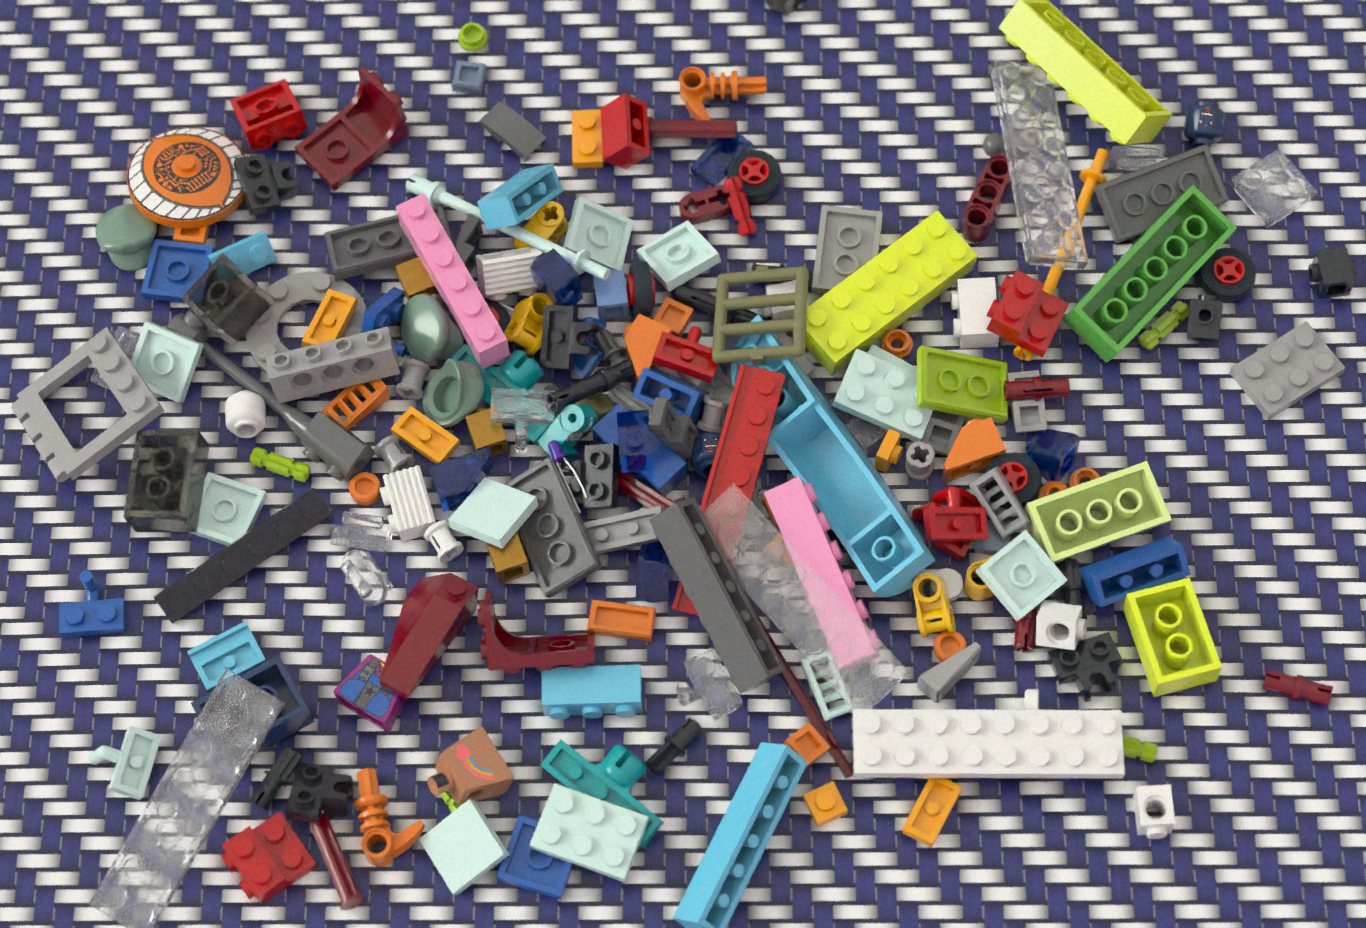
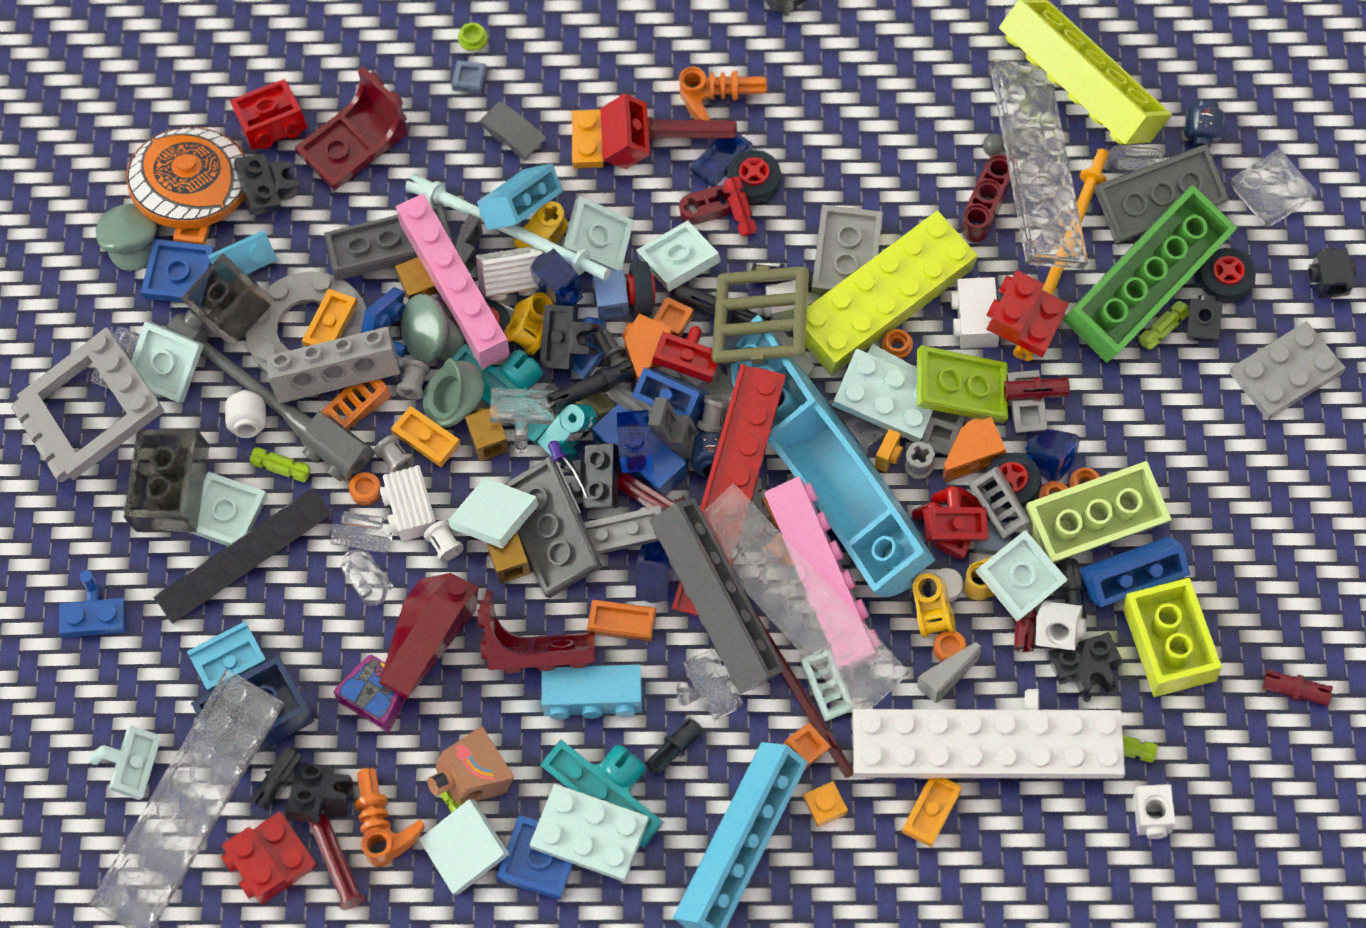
(460, 476): clear blue slope -> none

